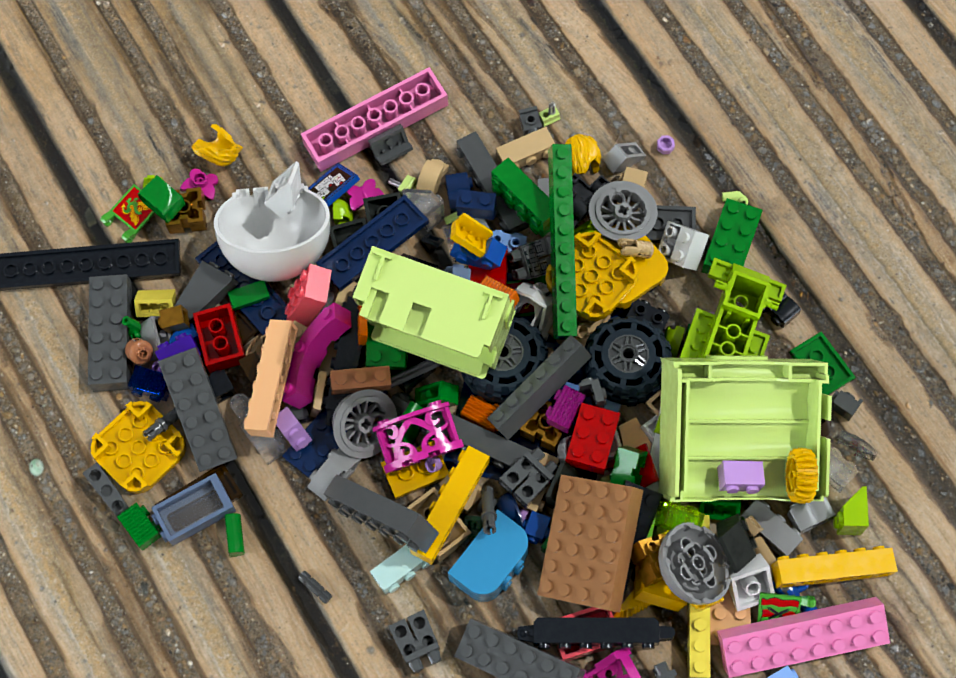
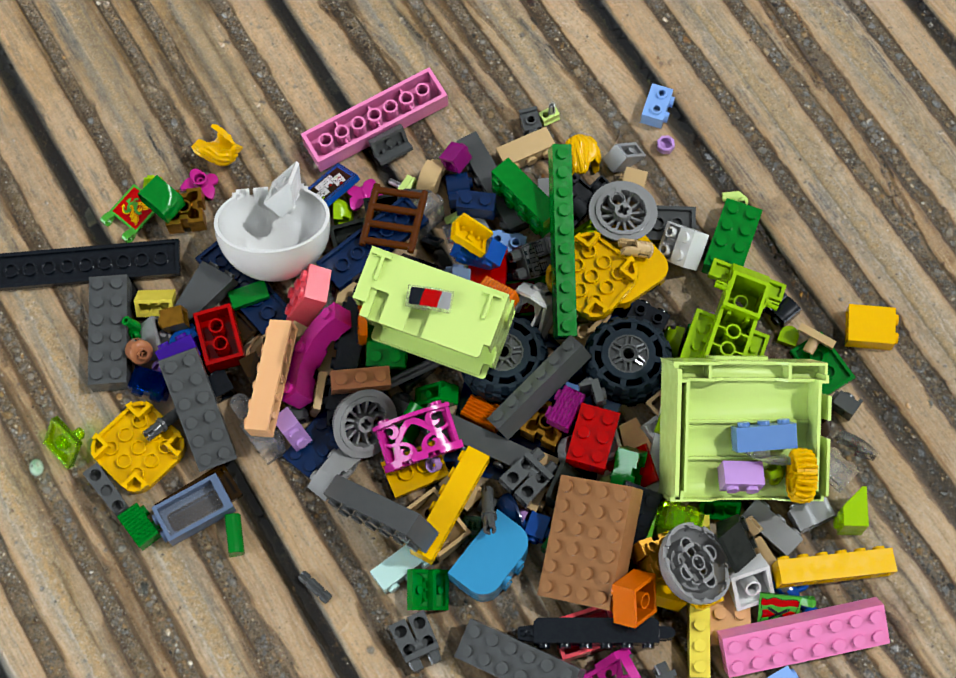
(63, 442): none -> clear neon green tile
(373, 205): none -> reddish brown bar
(427, 589): none -> green slope
(429, 298): none -> slope
(455, 157): none -> magenta brick
(634, 598): none -> orange brick
(657, 105): none -> light blue brick
(764, 435): none -> medium blue brick
(764, 456): none -> clear slope
(774, 472): none -> lime tile
(788, 336): none -> lime tile
(815, 339): none -> tan tile
(871, 327): none -> yellow brick

